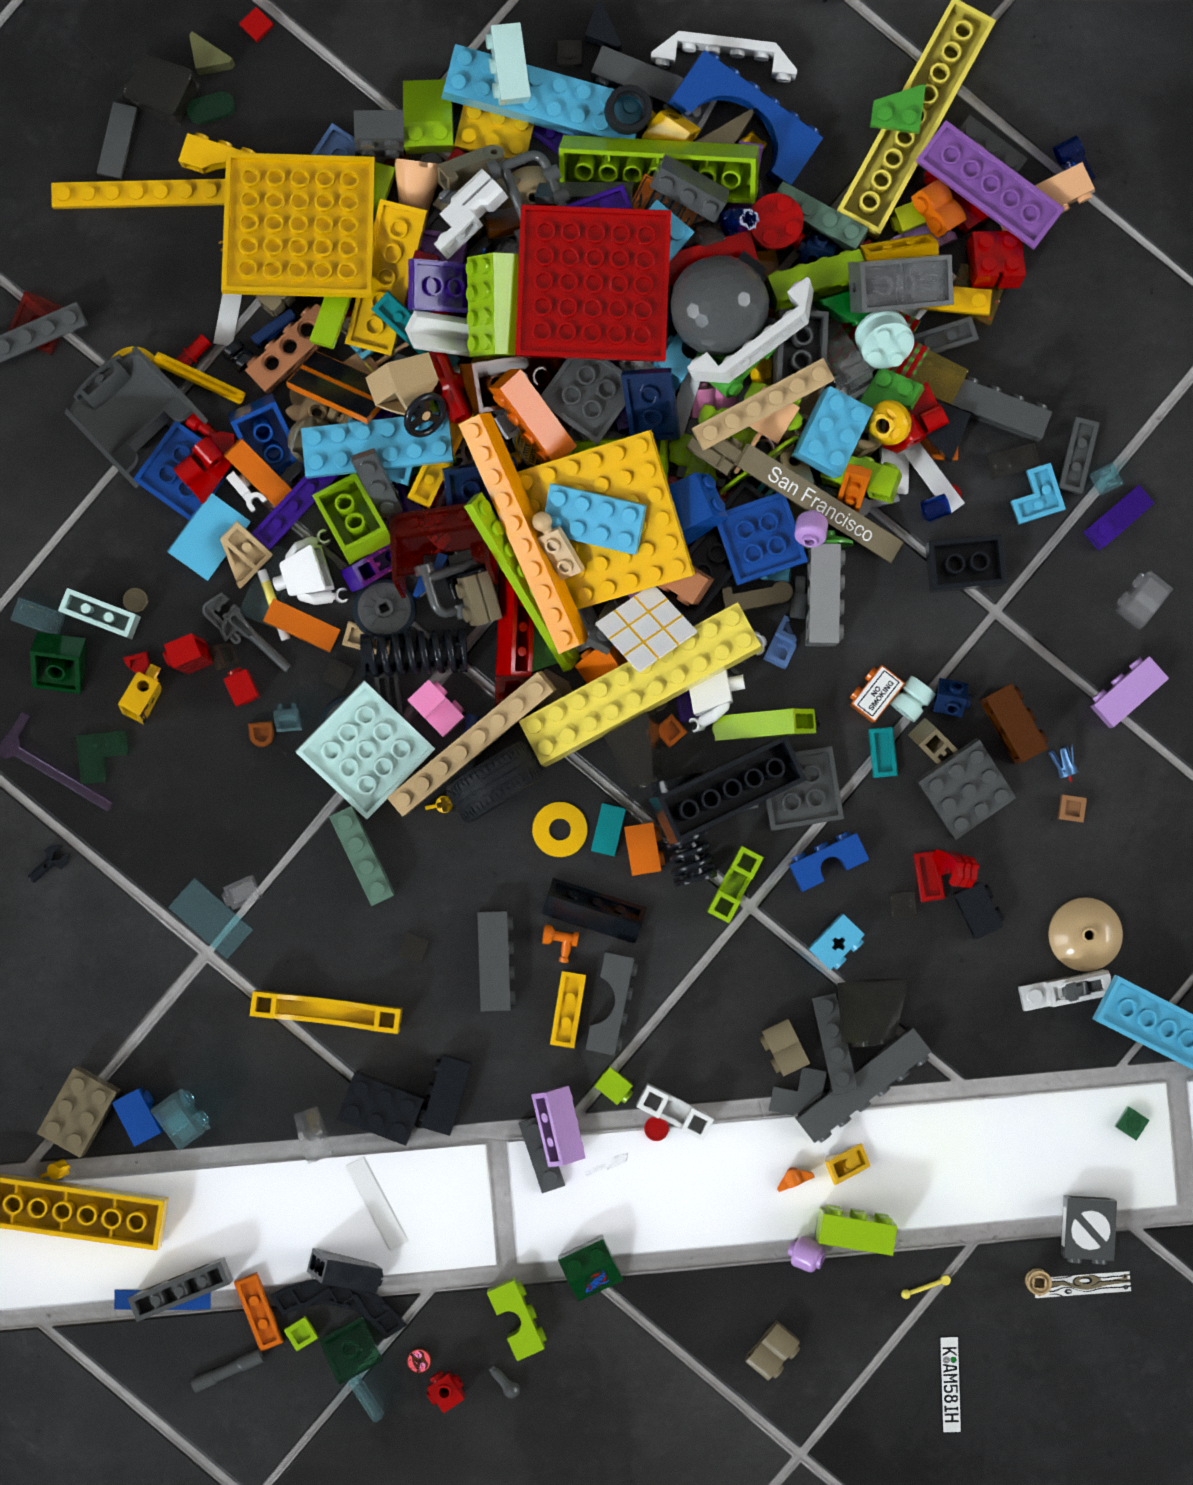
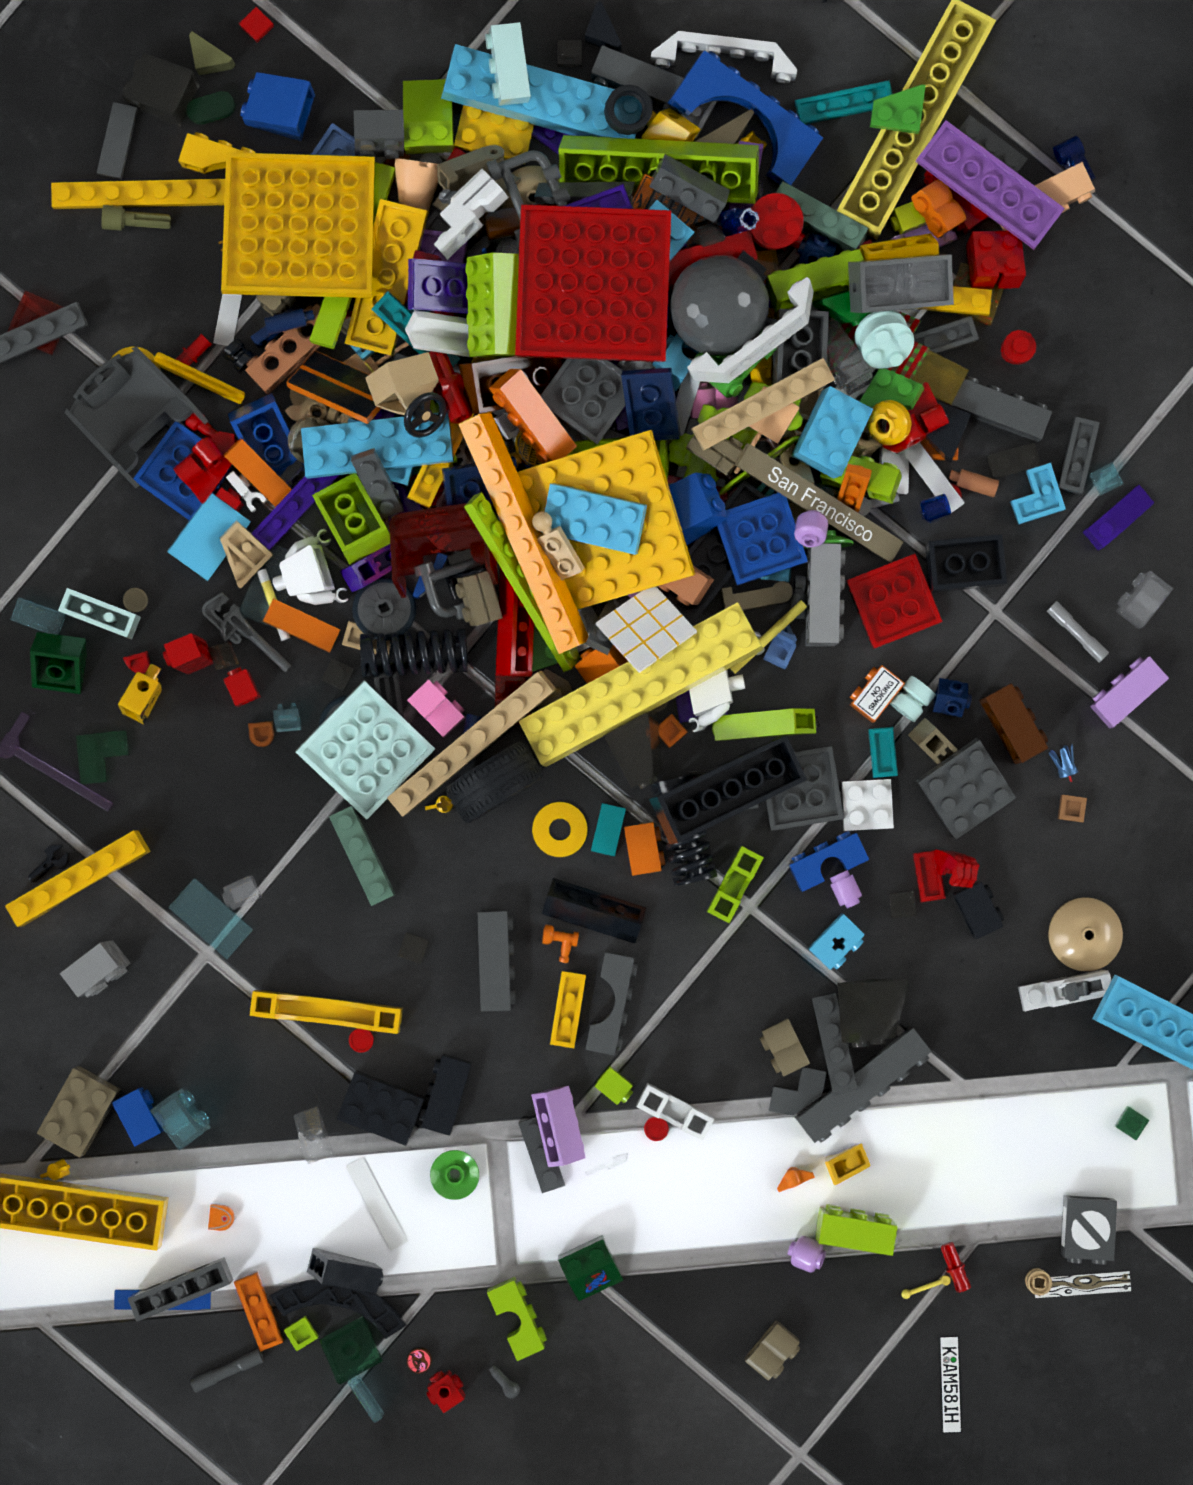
(76, 878): none -> yellow arch
(95, 968): none -> light grey brick
(117, 218): none -> olive piece
(220, 1217): none -> orange tile
(231, 498): none -> red plate
(278, 105): none -> blue slope
(288, 320): none -> dark blue cylinder
(361, 1040): none -> red piece
(451, 1187): none -> bright green dish
(774, 631): none -> light yellow bar
(841, 102): none -> teal tile
(845, 889): none -> lavender brick
(867, 805): none -> white plate
(894, 601): none -> red plate
(955, 1267): none -> red axle
(975, 482): none -> nougat cylinder
(1018, 347): none -> red piece
(1066, 620): none -> light grey piece

